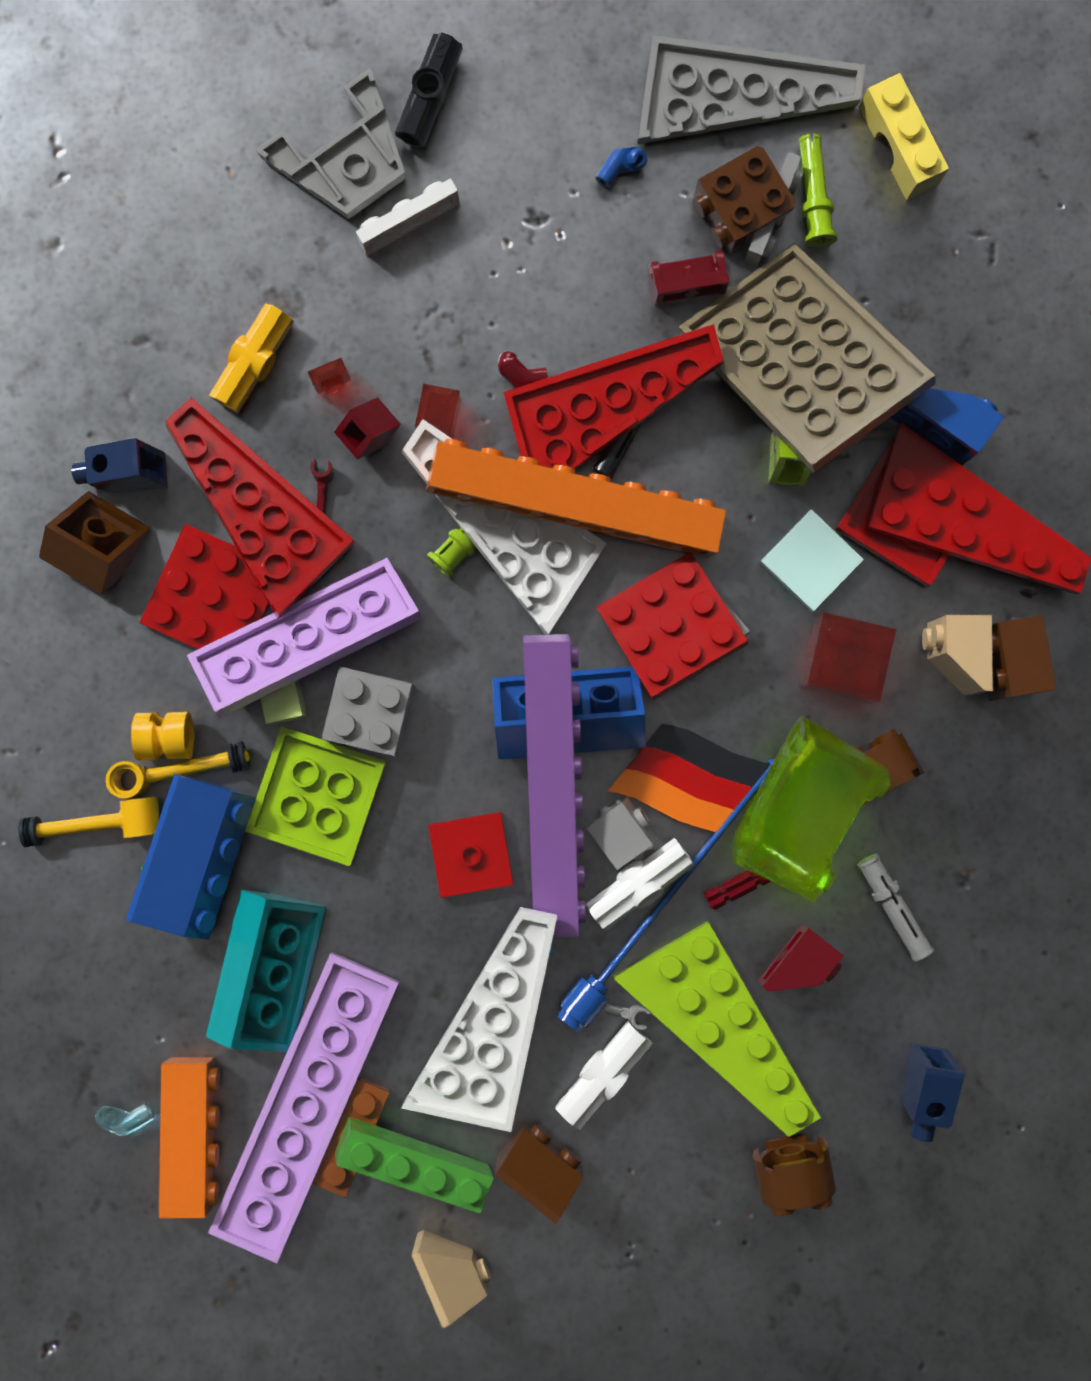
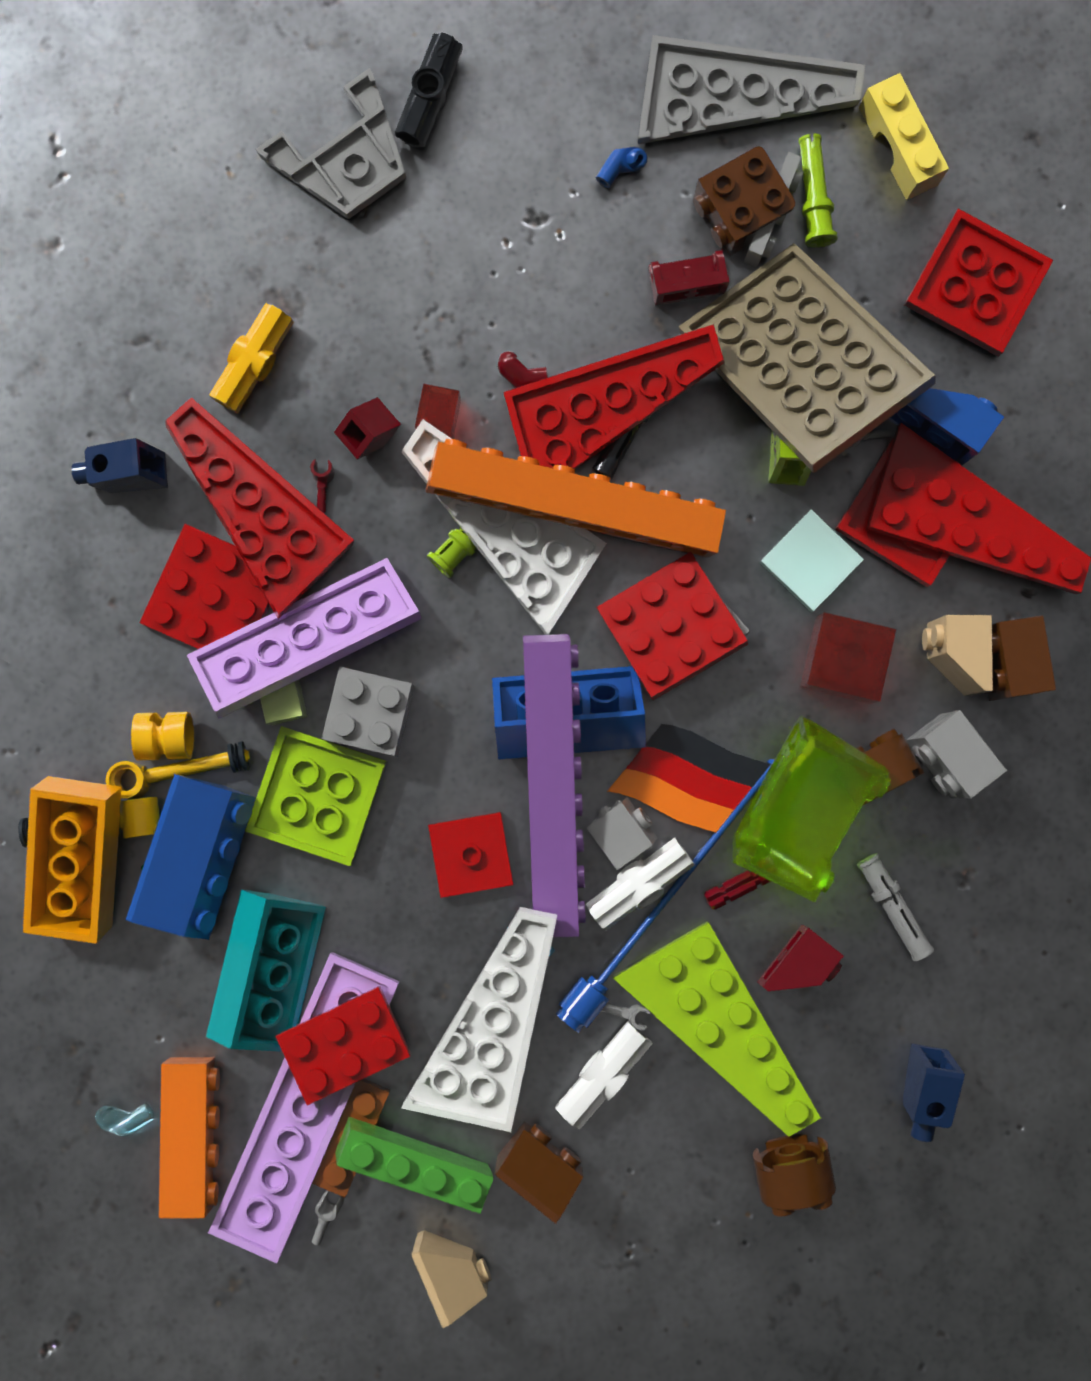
(71, 859): none -> light orange brick
(92, 542): reddish brown slope -> none
(326, 1212): none -> light grey hand
(329, 377): clear red plate -> none
(343, 1045): none -> red plate
(407, 216): white plate -> none
(955, 755): none -> light grey brick
(978, 282): none -> red plate

